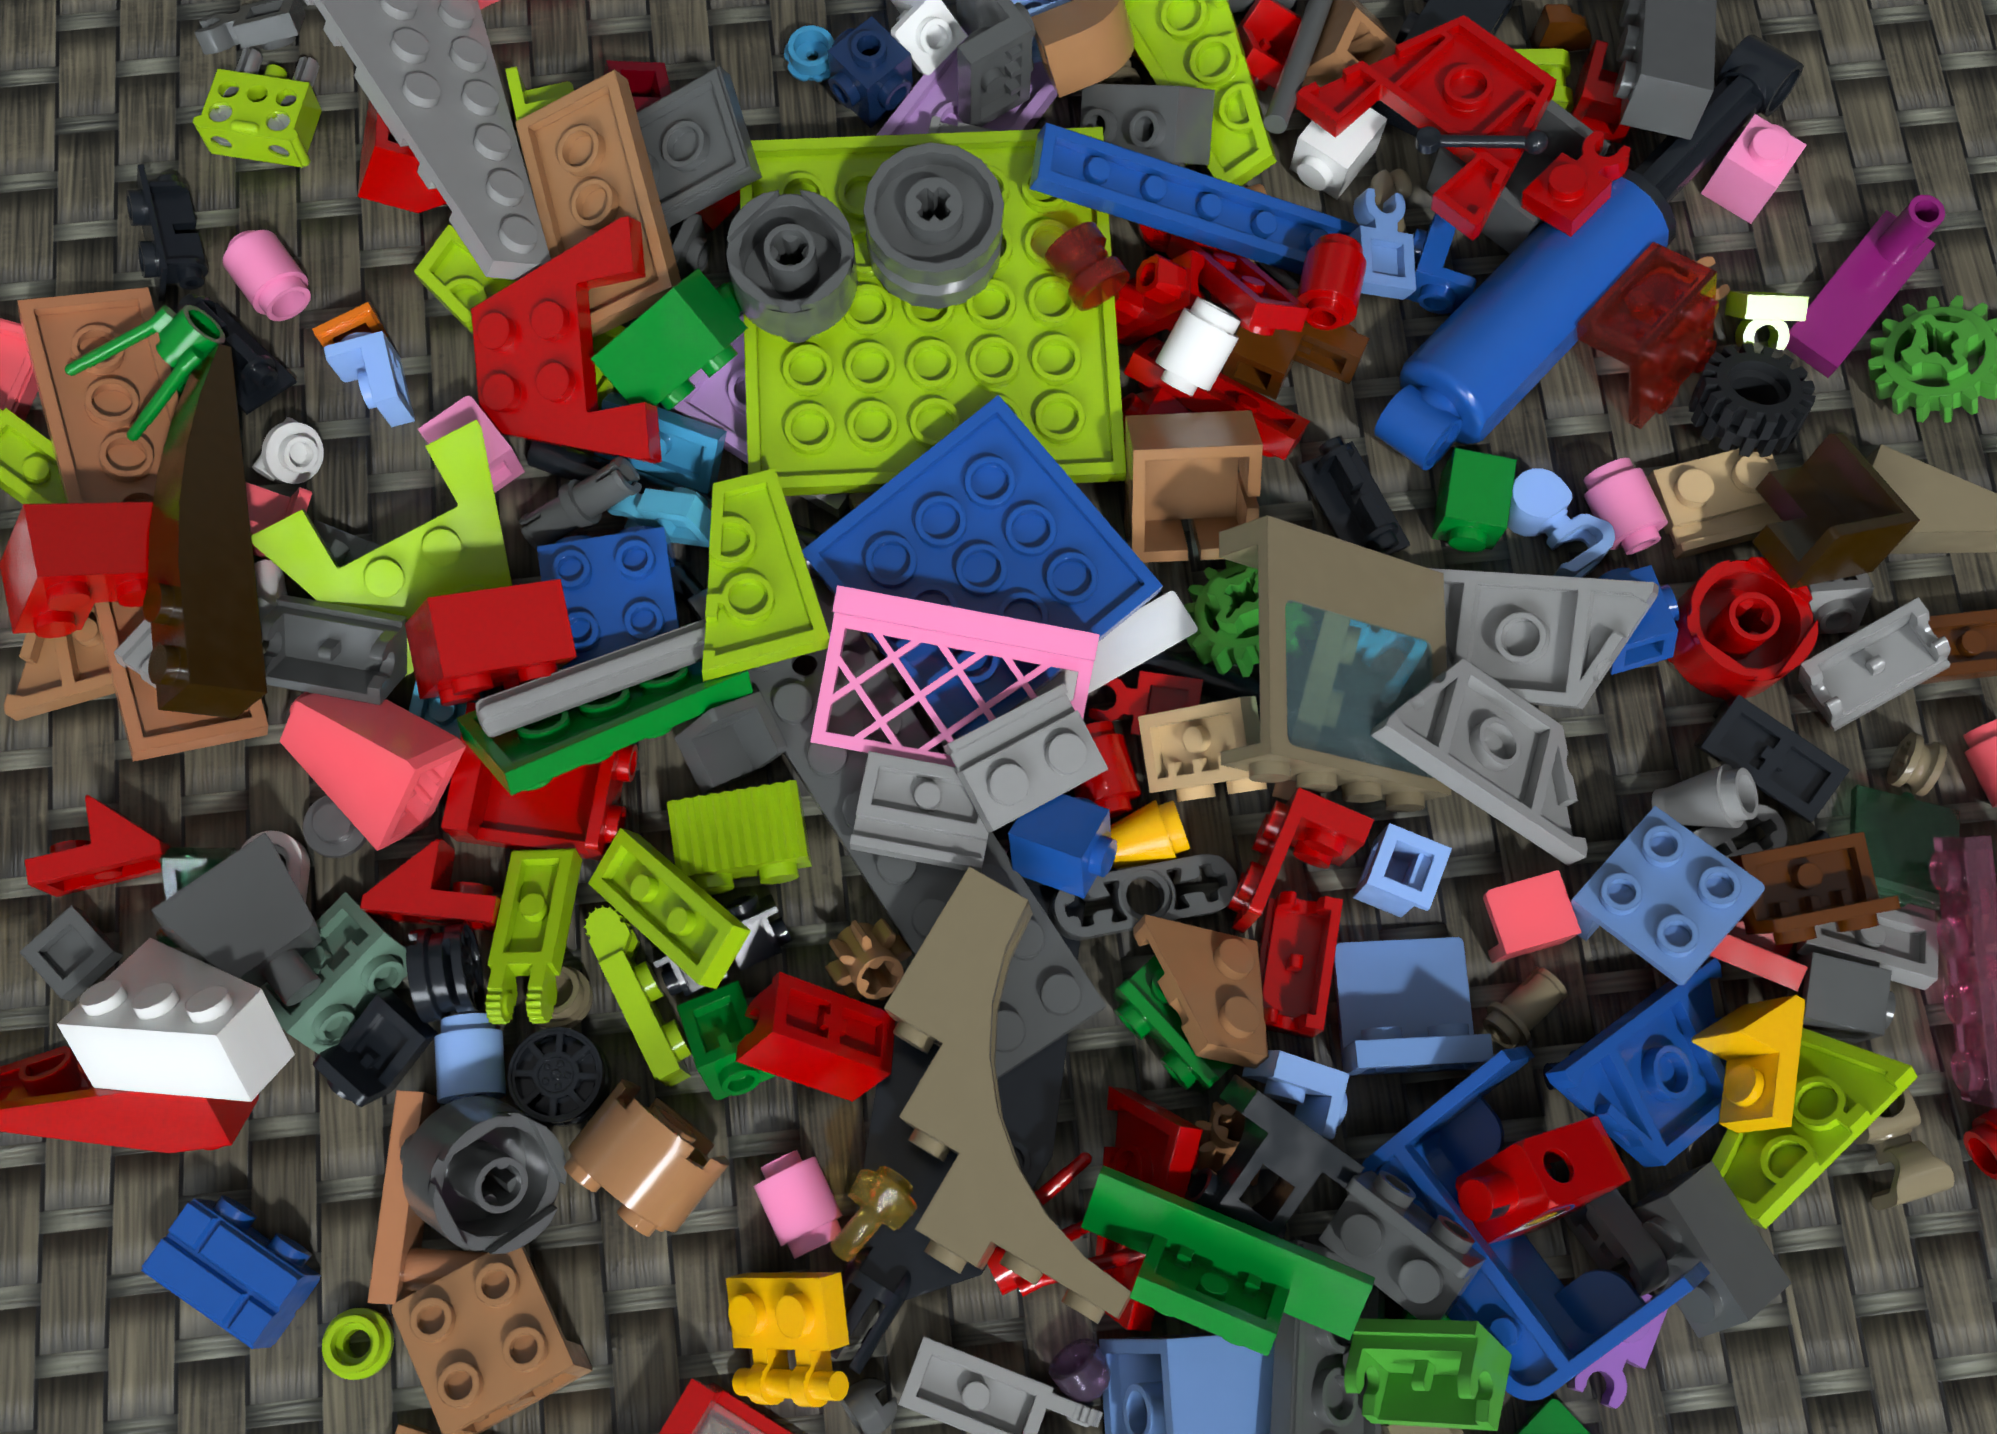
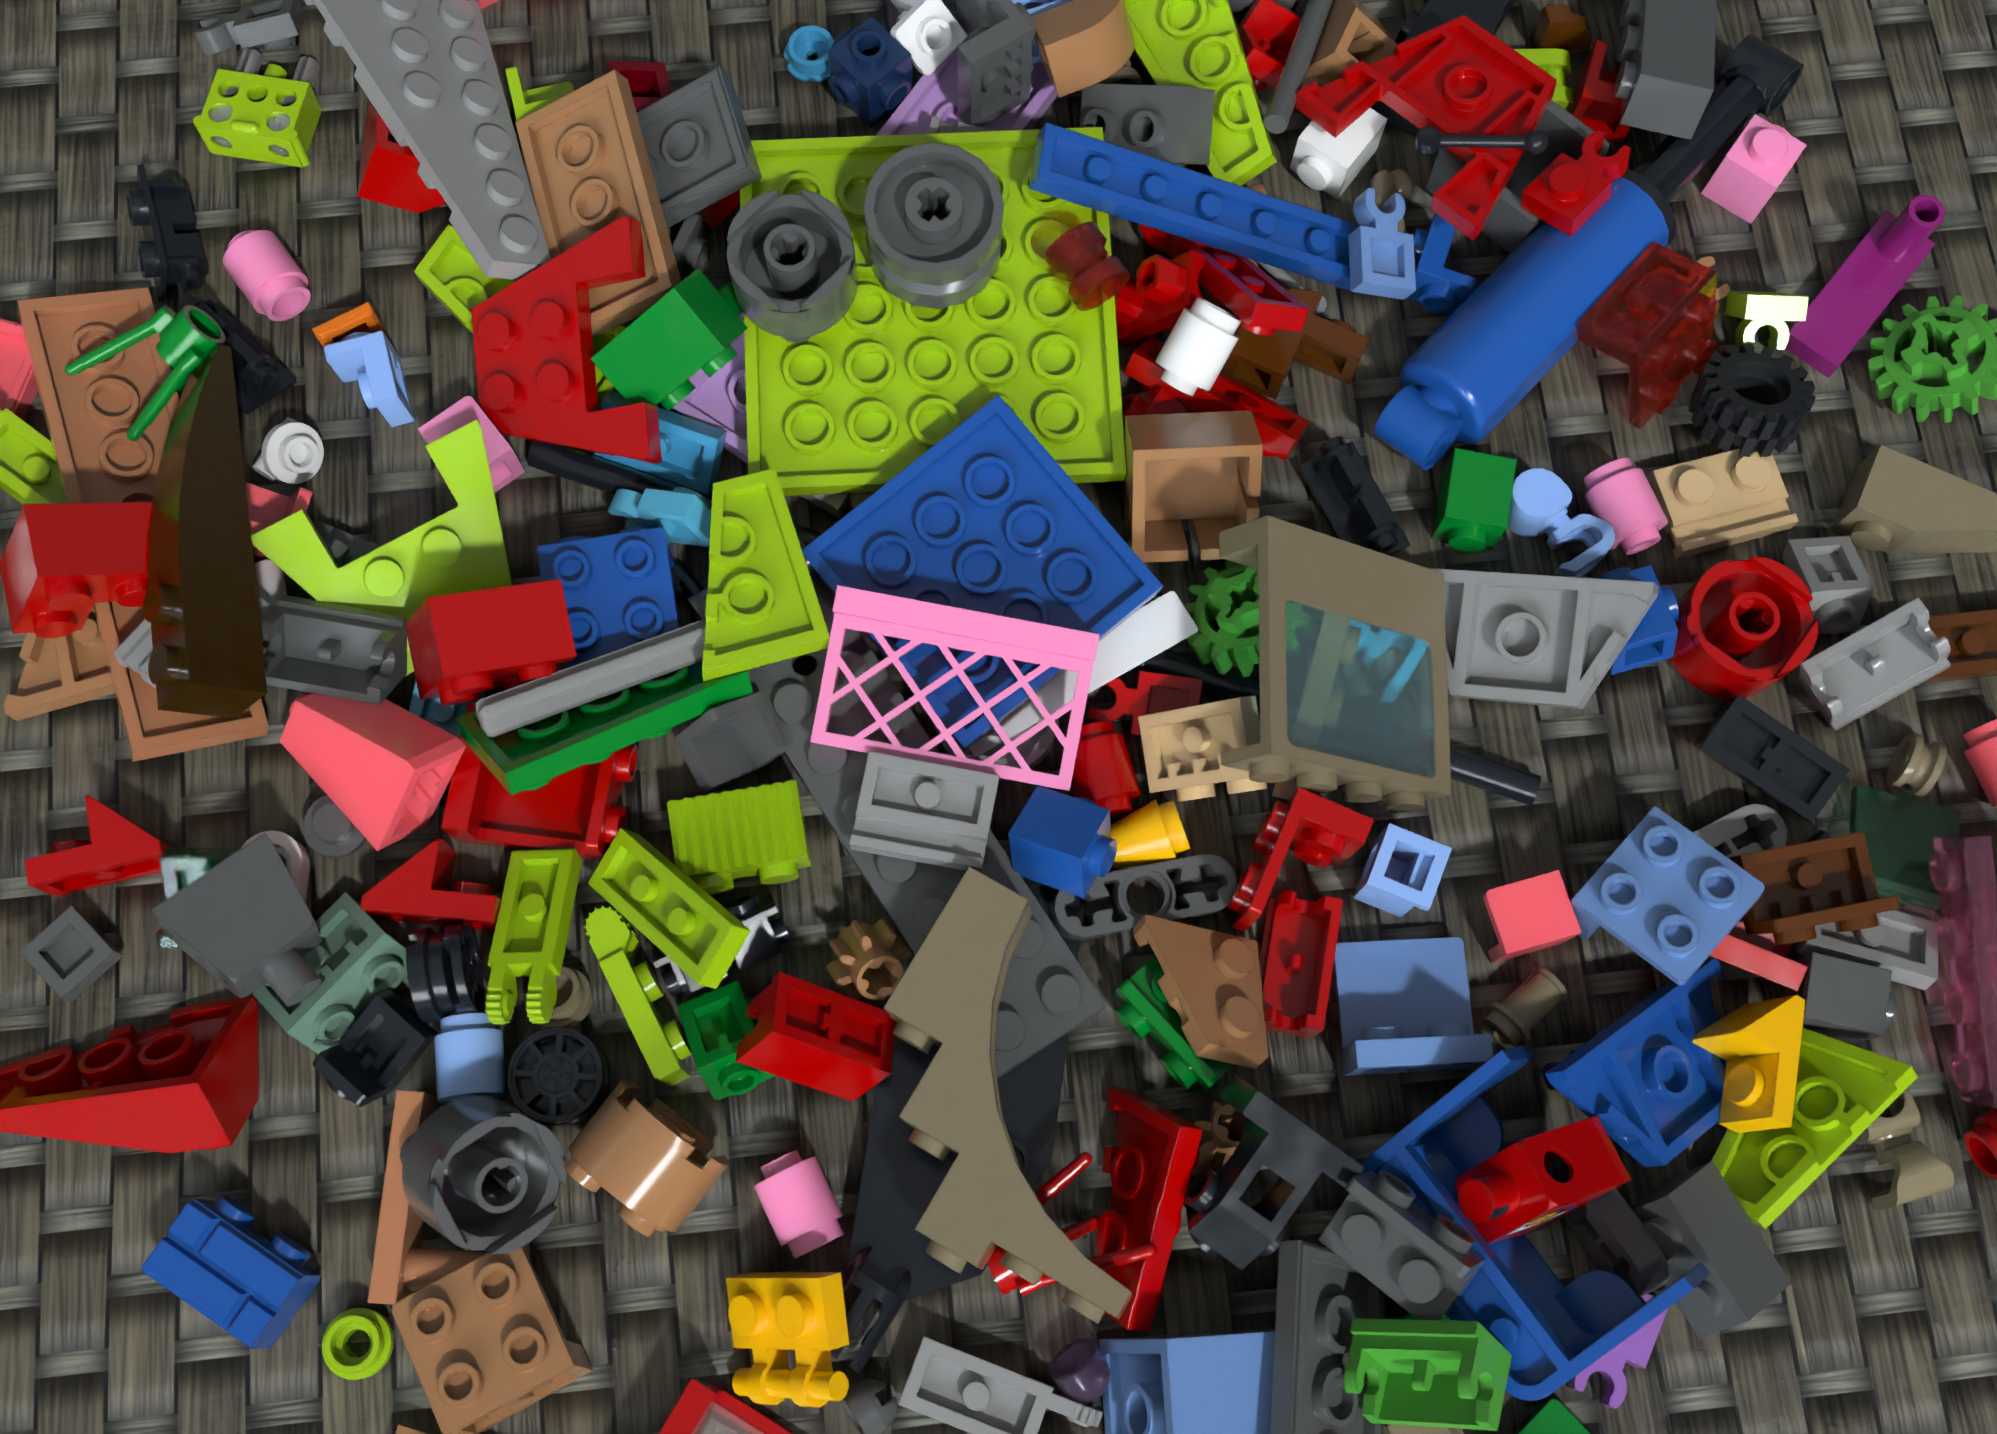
(176, 1029): white wedge -> none
(581, 503): dark grey pin -> none
(882, 1200): clear yellow plate -> none
(1025, 758): light grey plate -> none
(1221, 1269): green bracket -> none
(1310, 1085): light blue bracket -> none
(1332, 281): red brick -> none
(1491, 753): light grey wing -> none
(1711, 799): light grey cone -> none
(1833, 515): dark brown panel -> none

